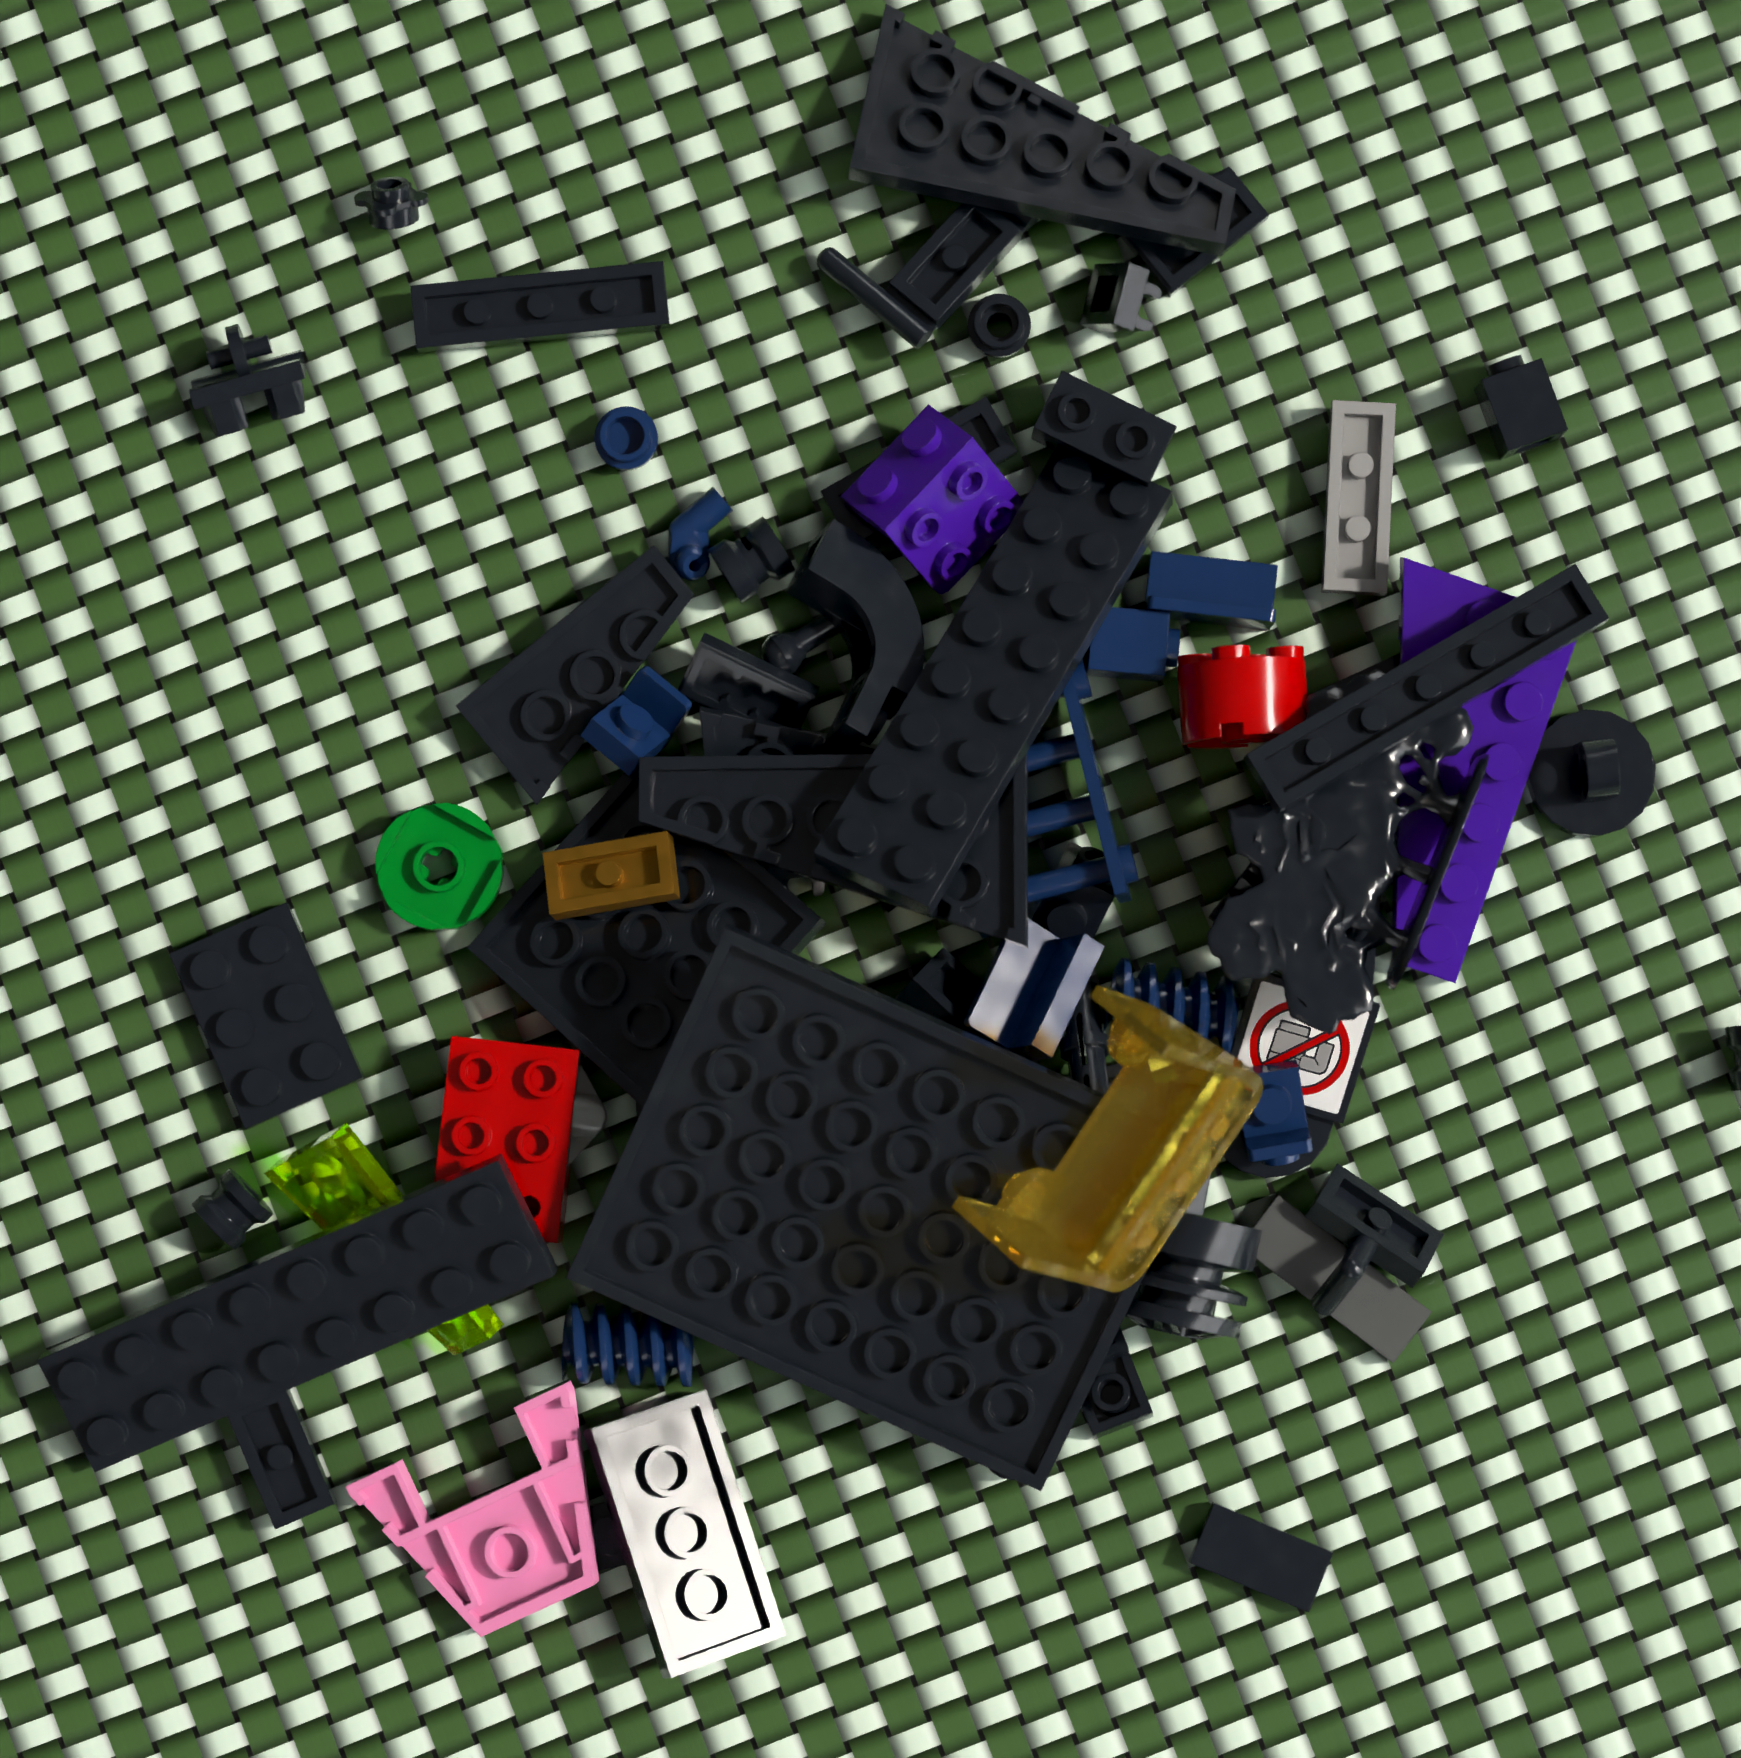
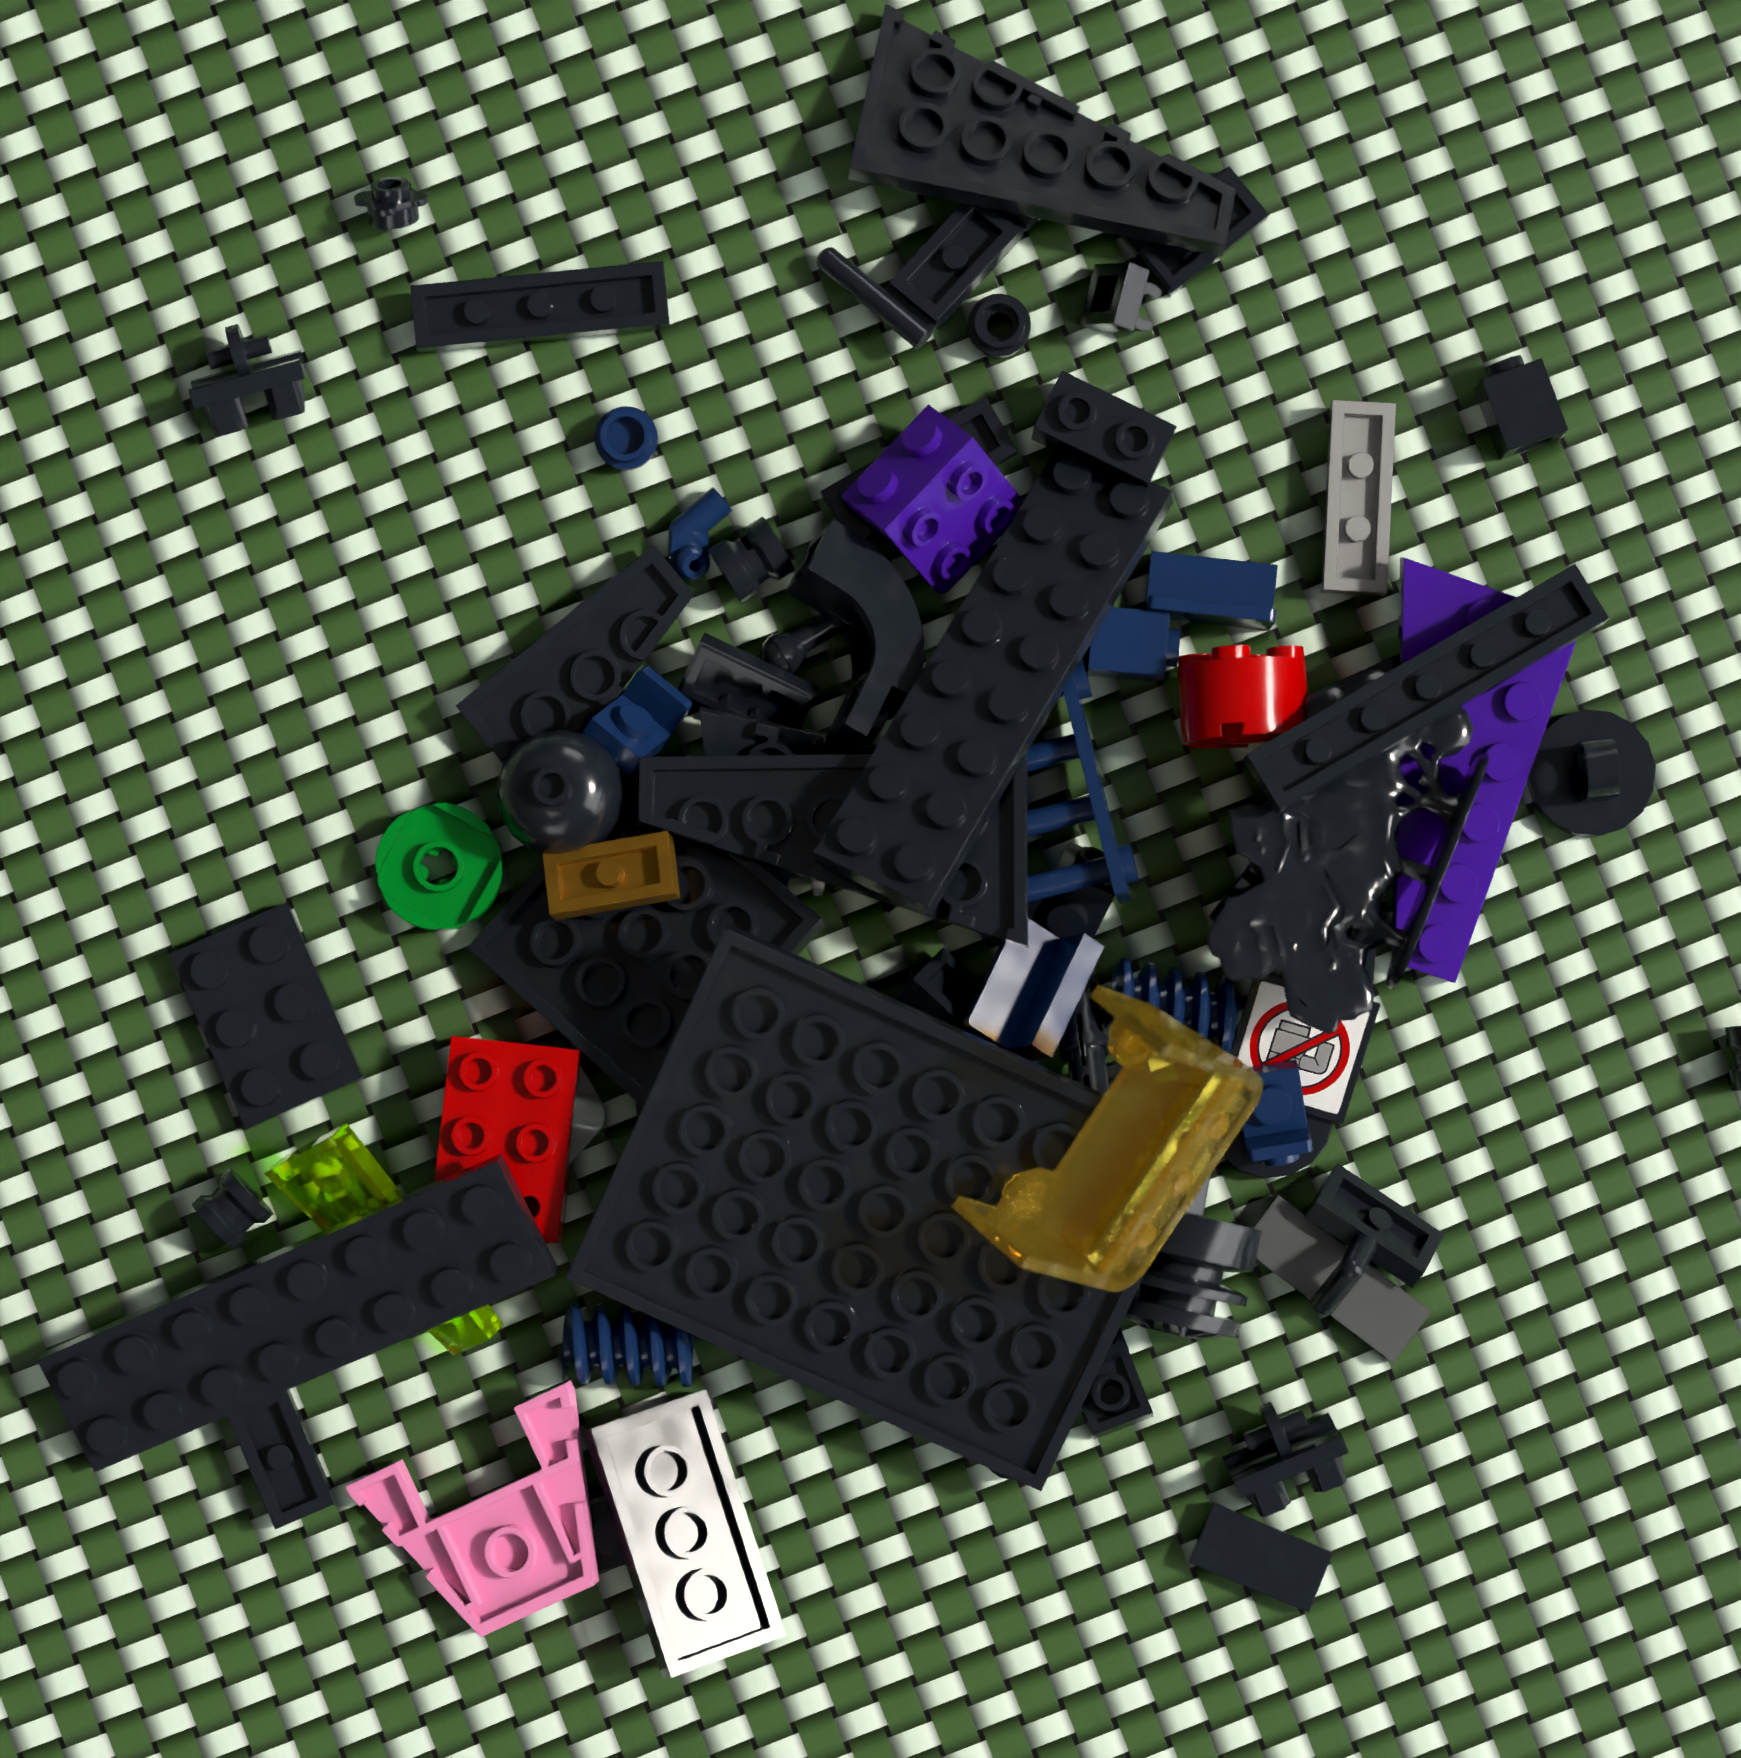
(560, 792): none -> black cylinder
(1283, 1450): none -> black hips

